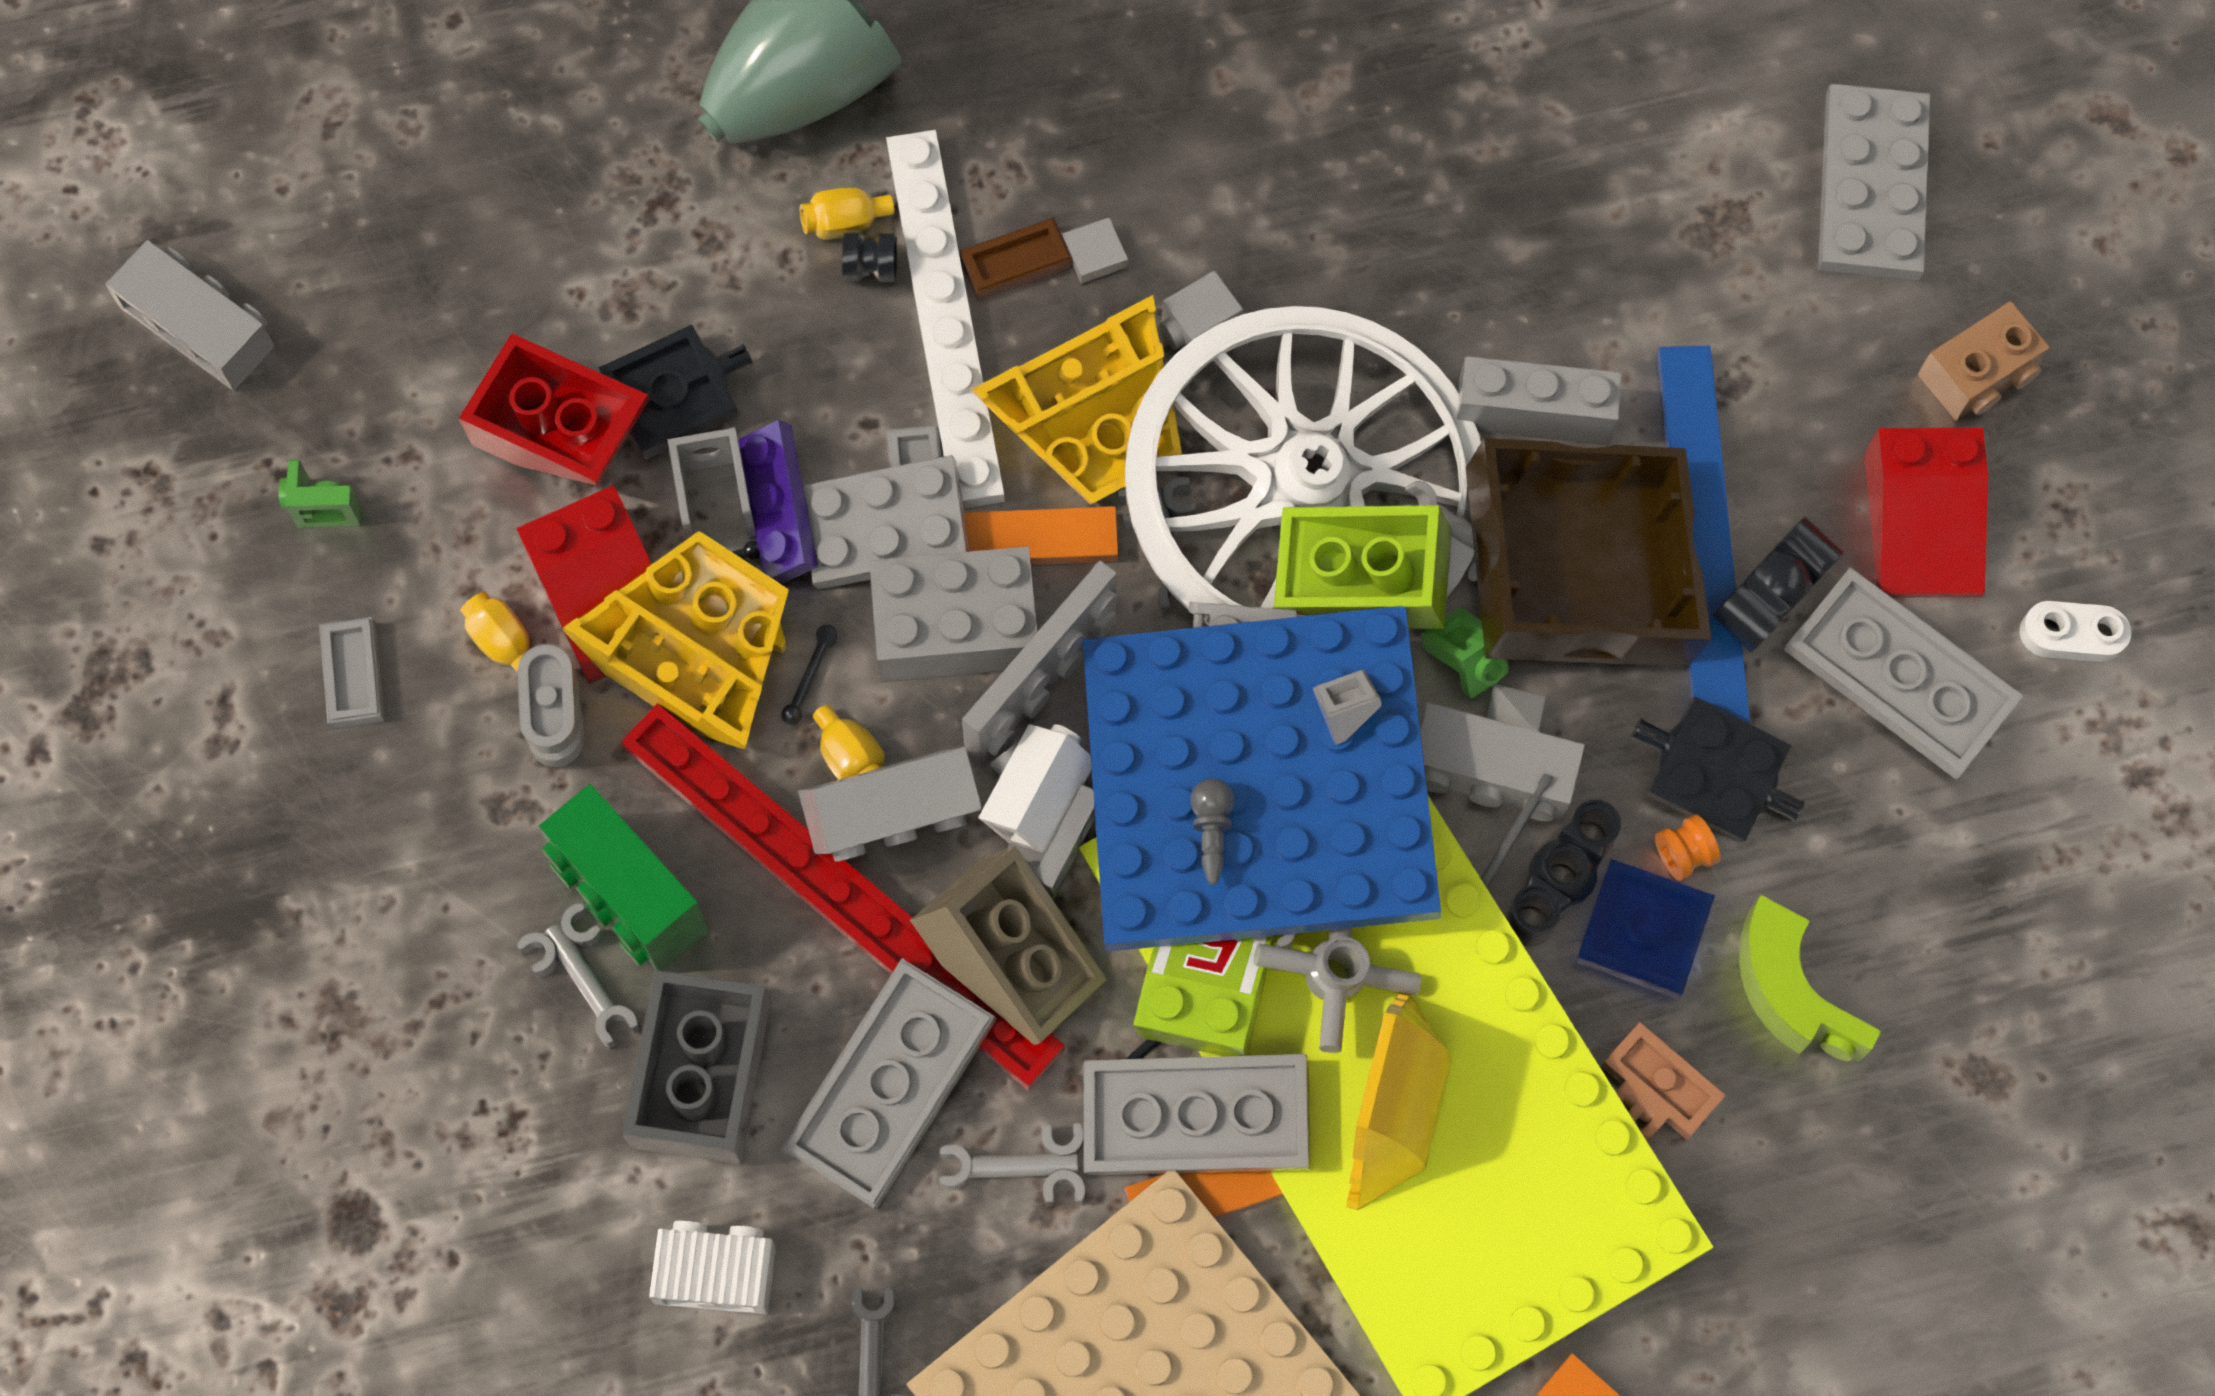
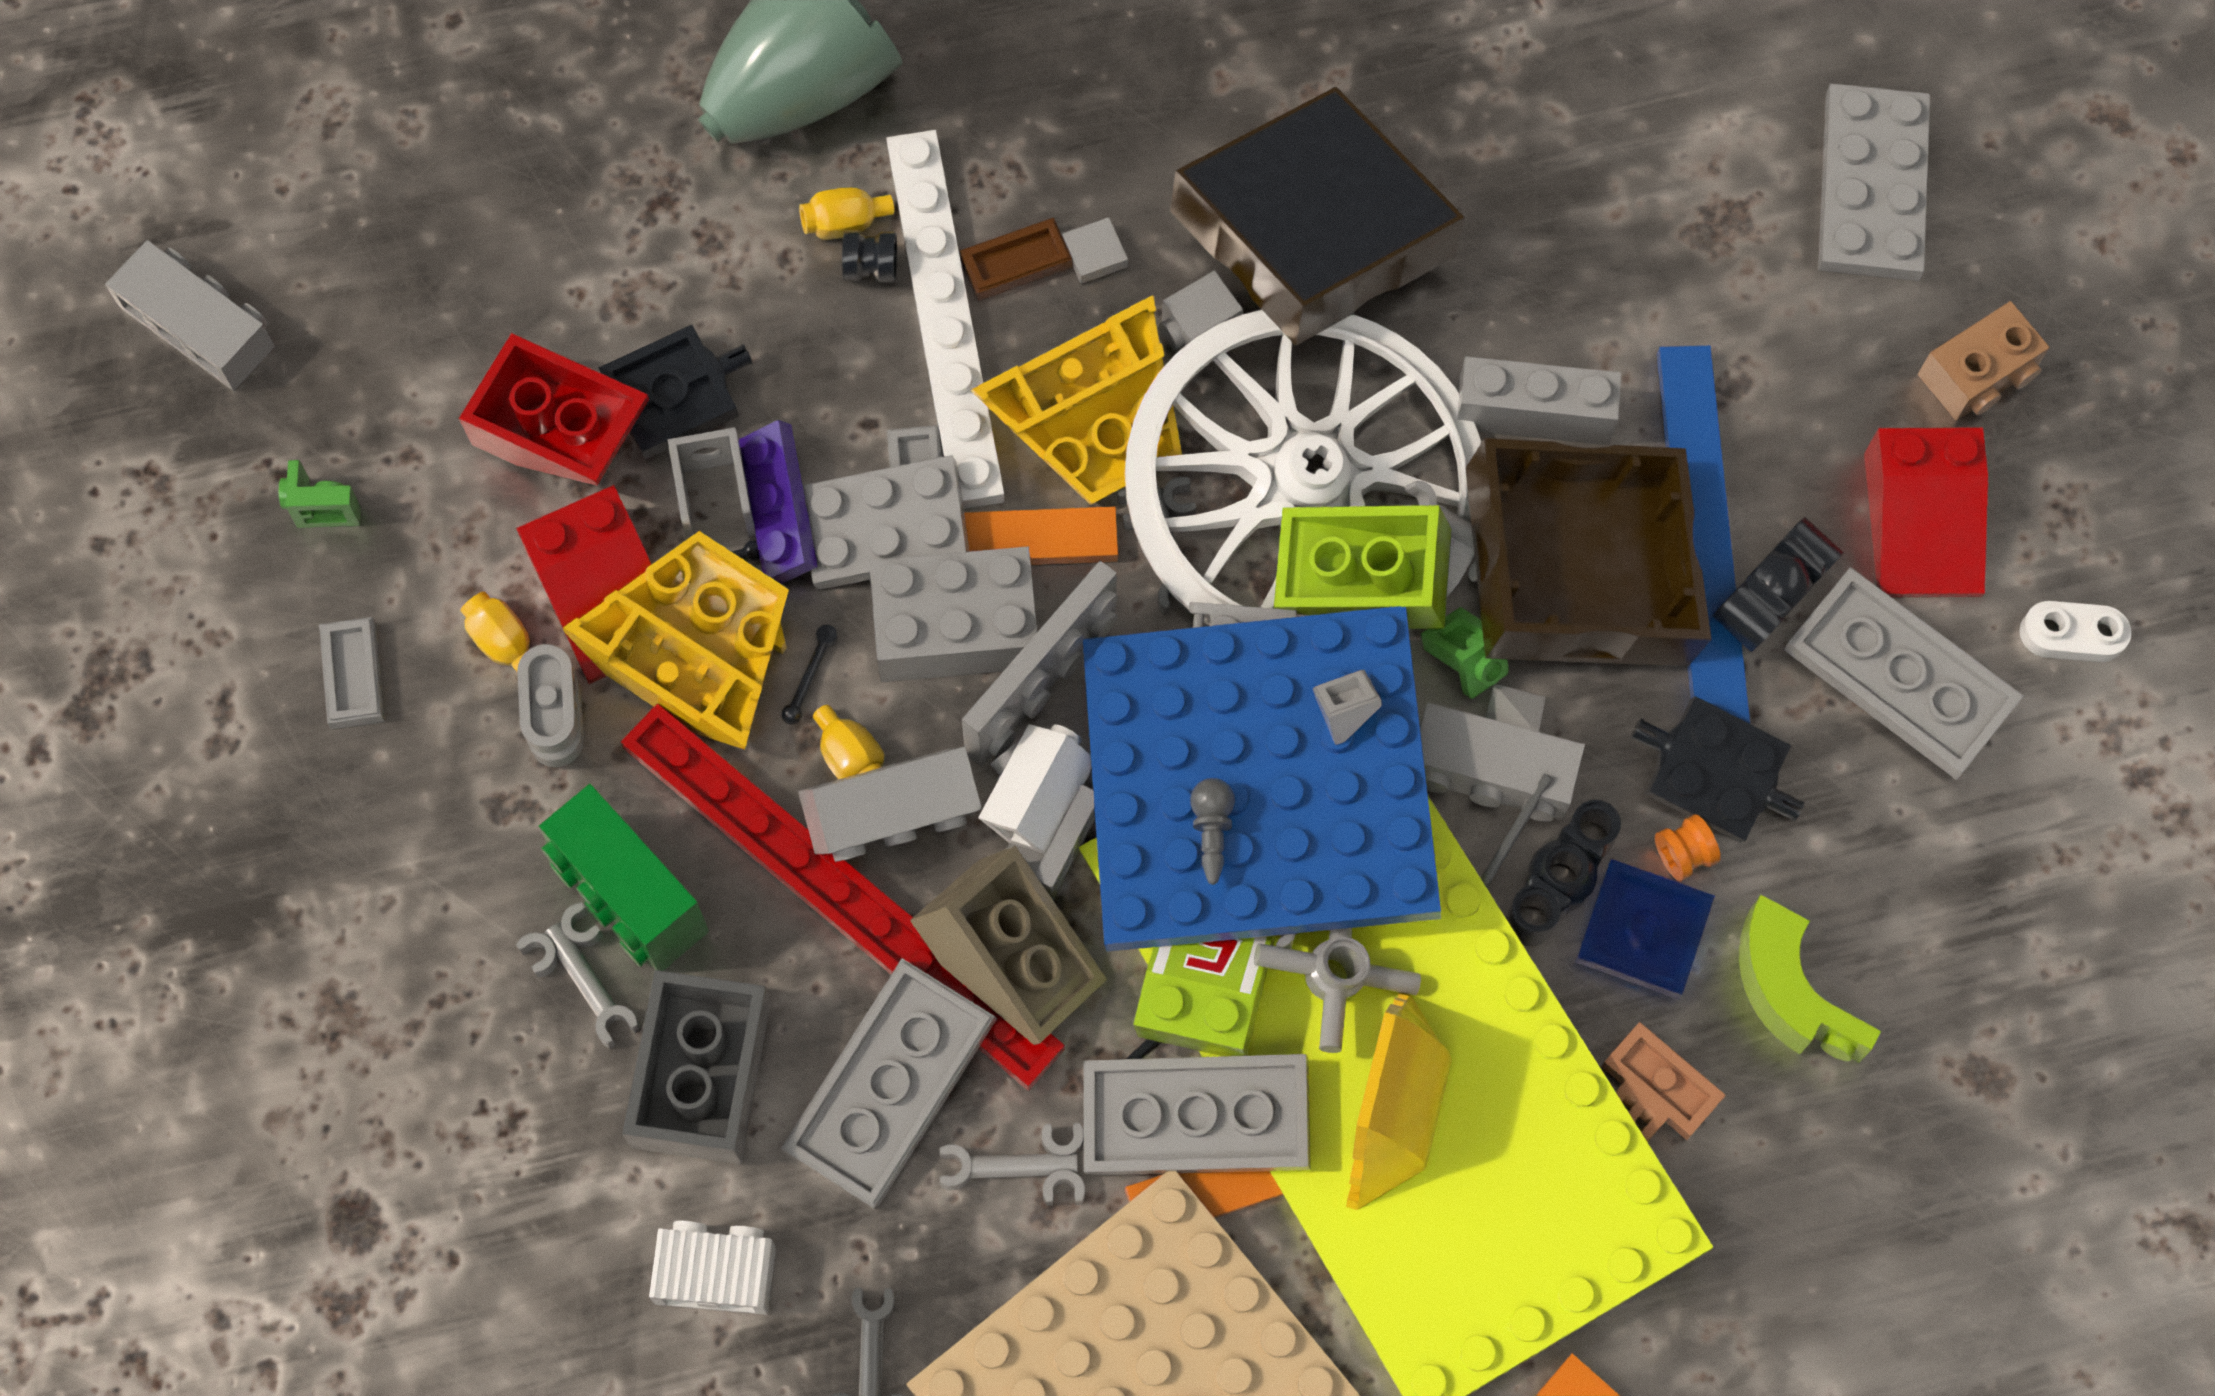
(1316, 214): none -> black tile

